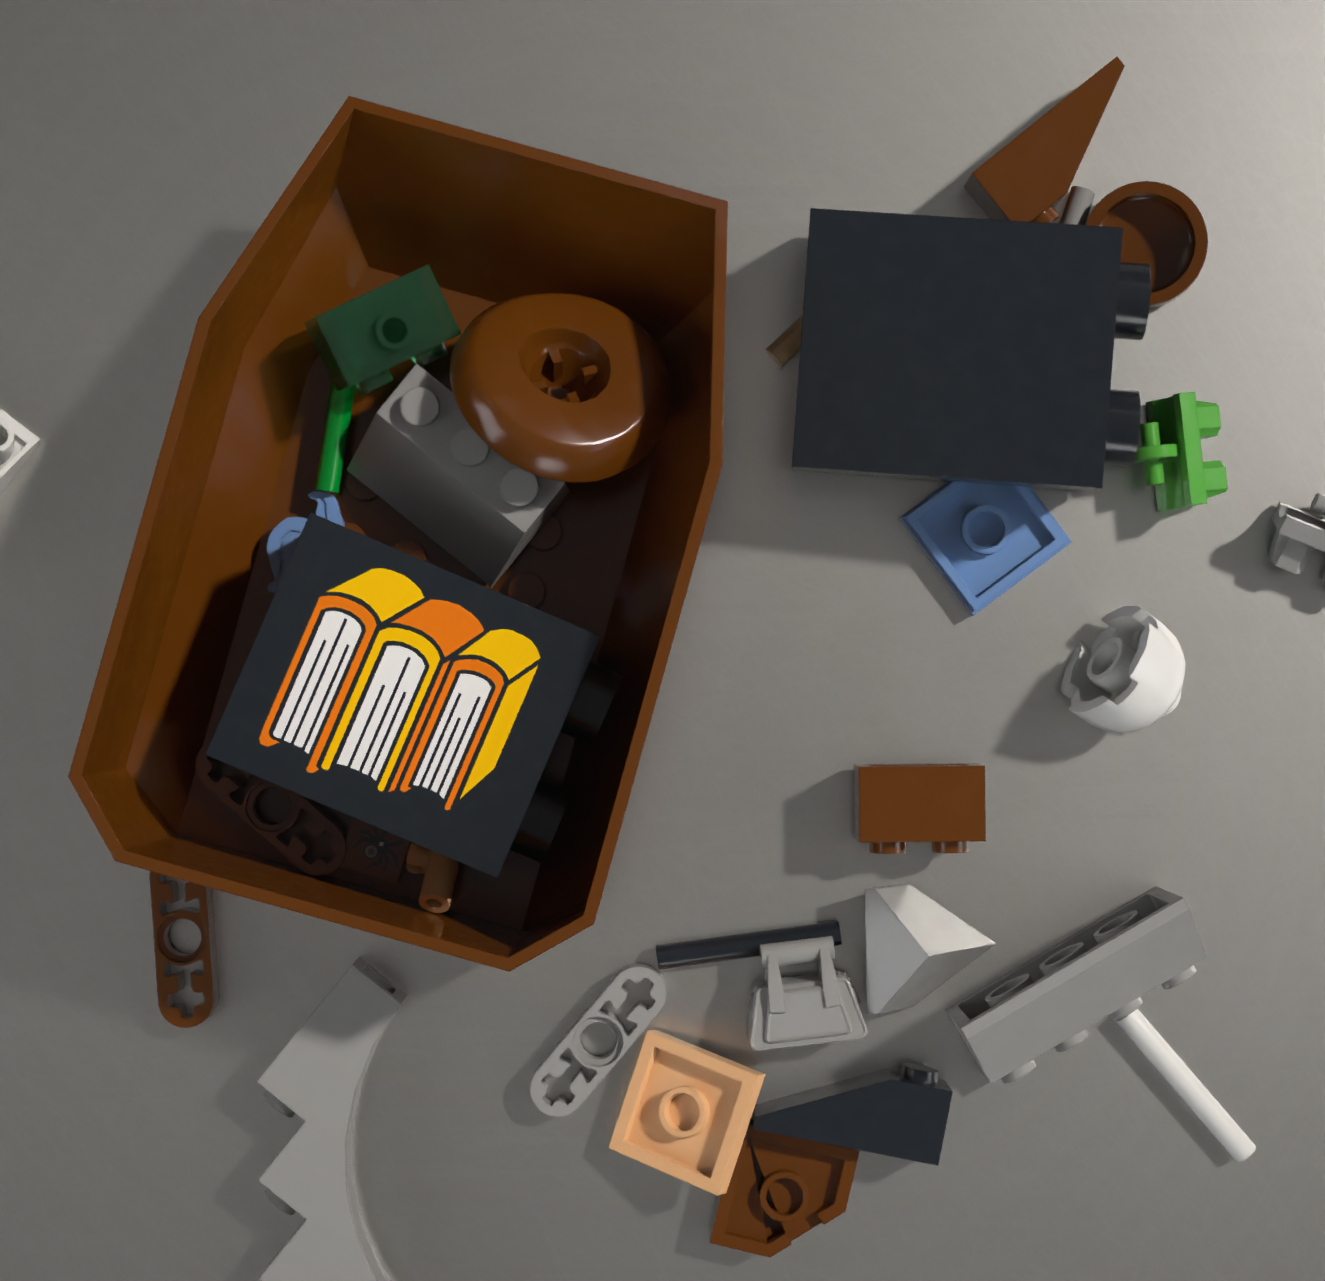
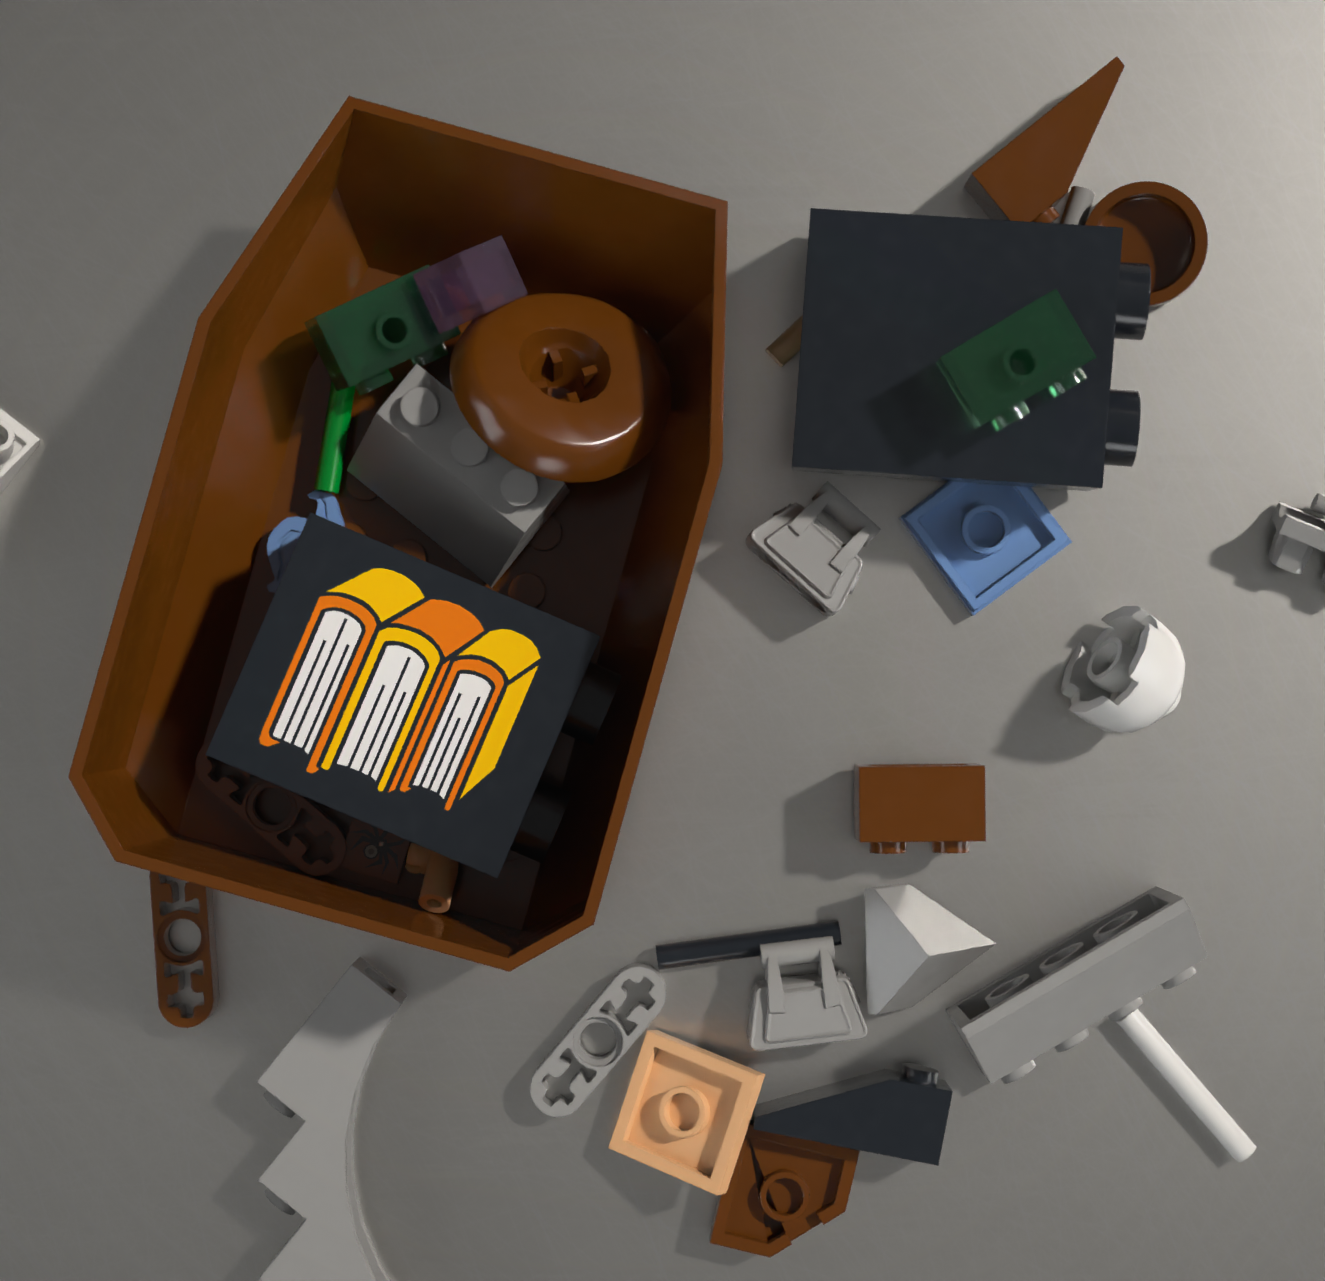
(470, 284): none -> clear purple brick
(810, 554): none -> light grey piece
(1016, 360): none -> clear green brick
(1174, 451): bright green hips -> none

